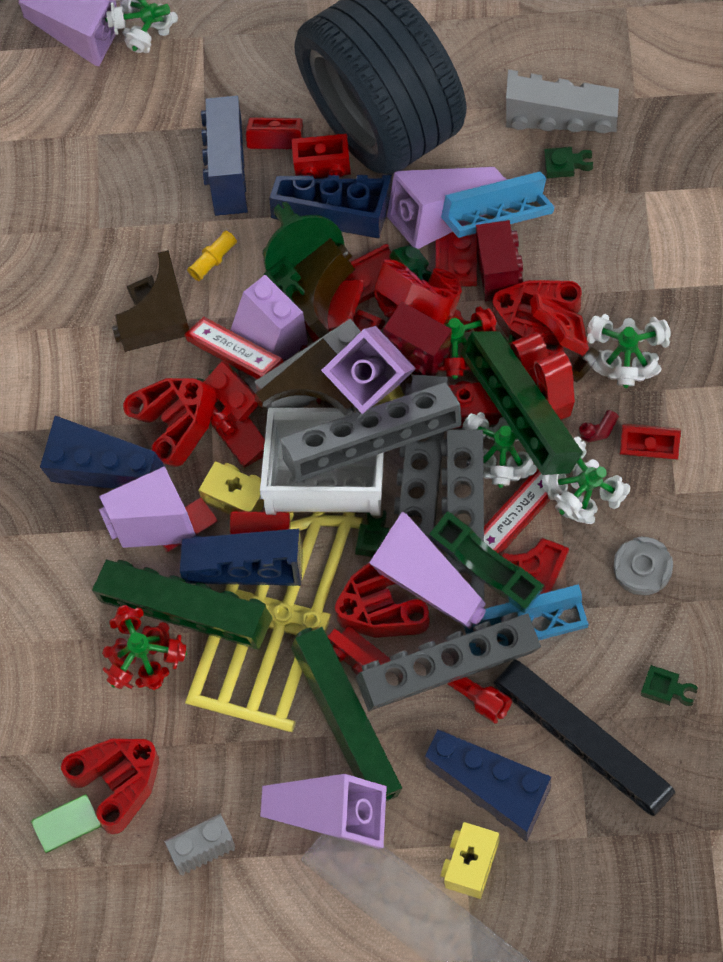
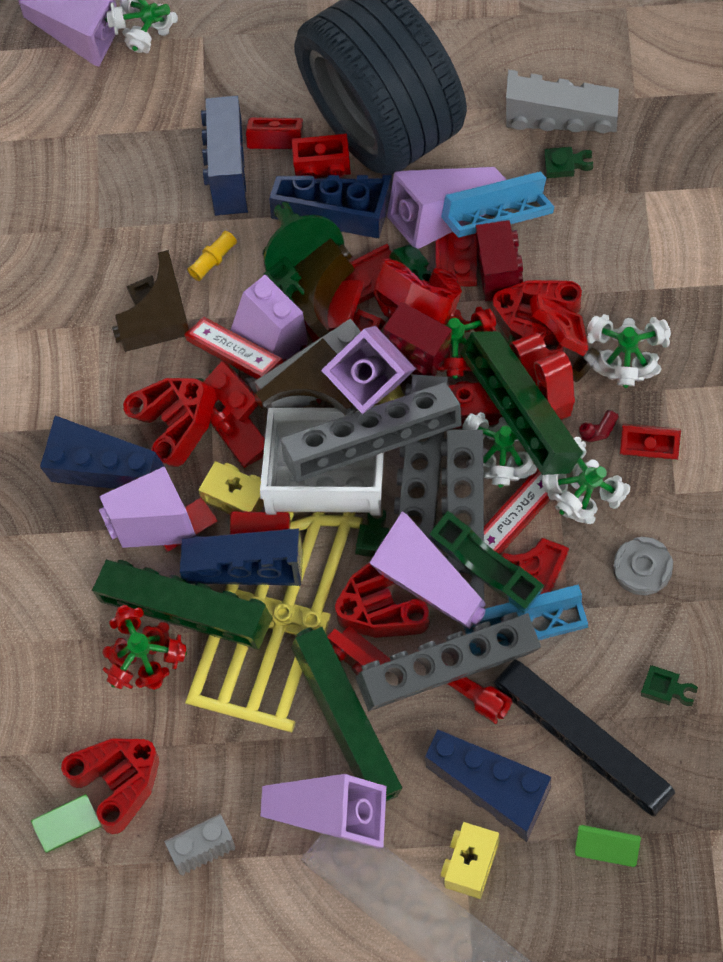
(607, 845): none -> bright green slope

